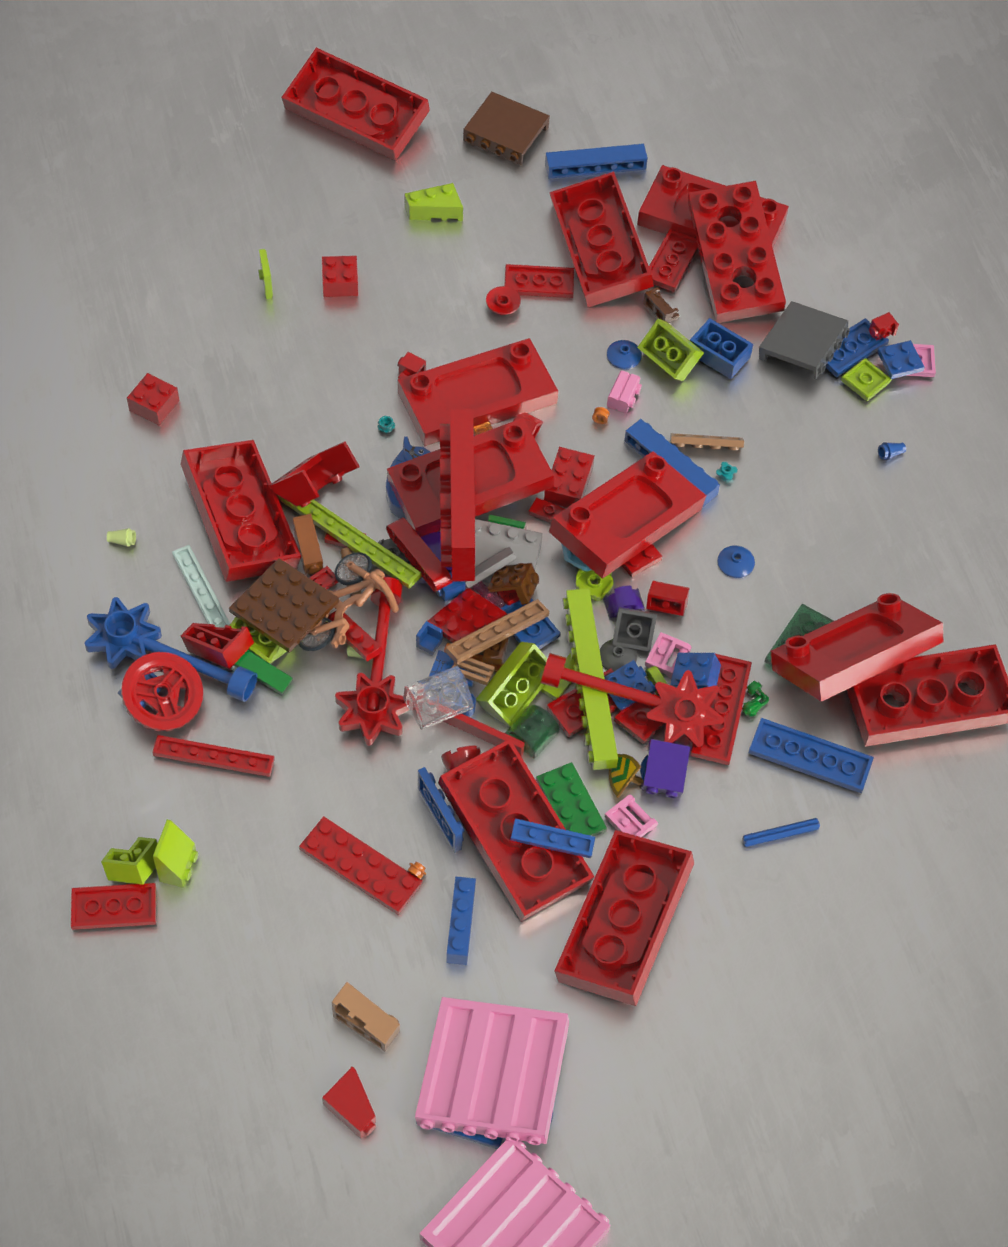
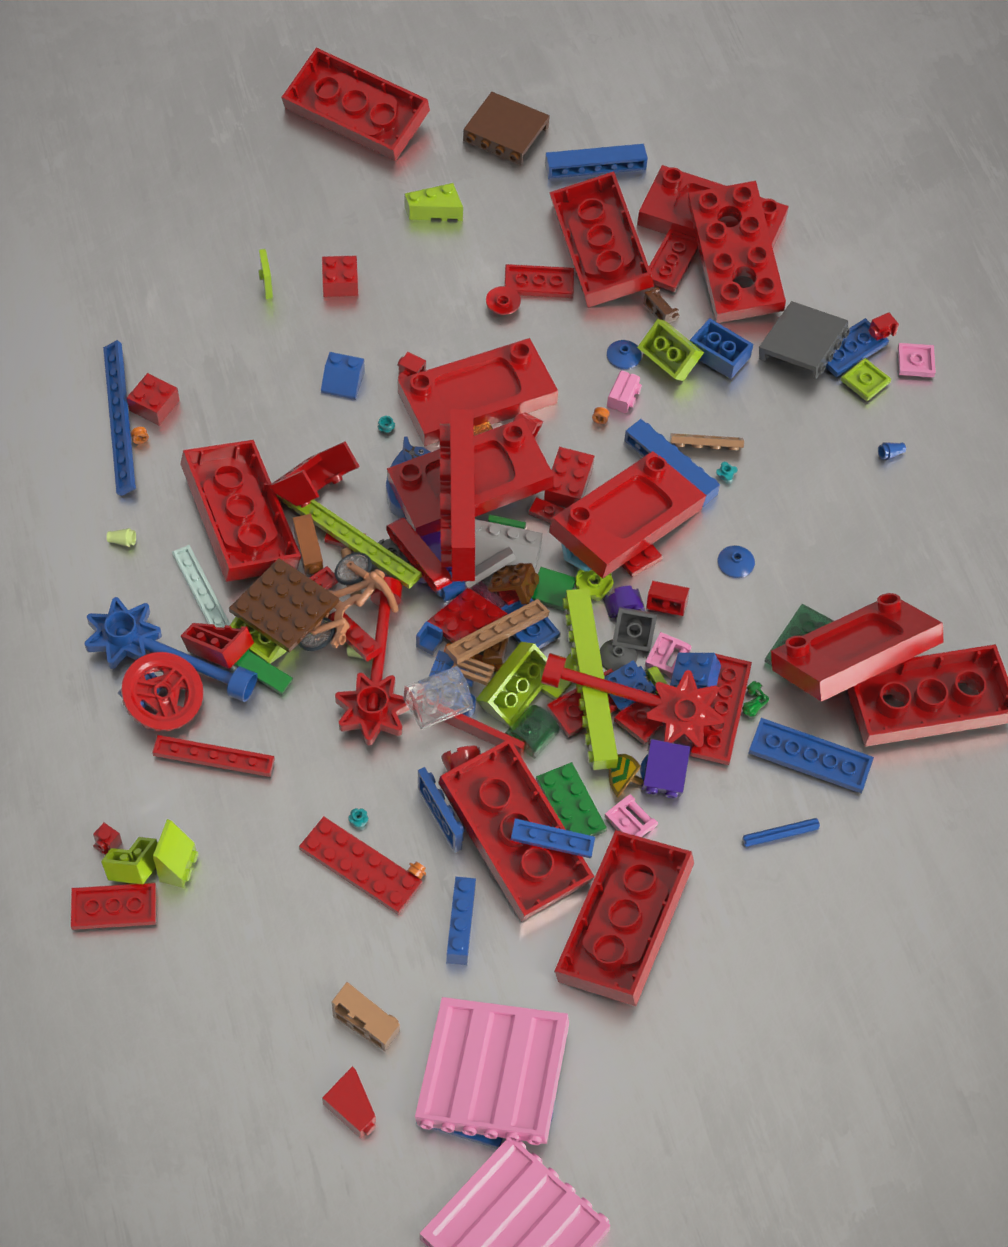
(106, 838): none -> red brick
(119, 418): none -> blue plate
(139, 435): none -> orange bush
(342, 375): none -> blue slope
(358, 822): none -> teal plate
(553, 587): none -> green tile
(900, 359): blue plate -> none

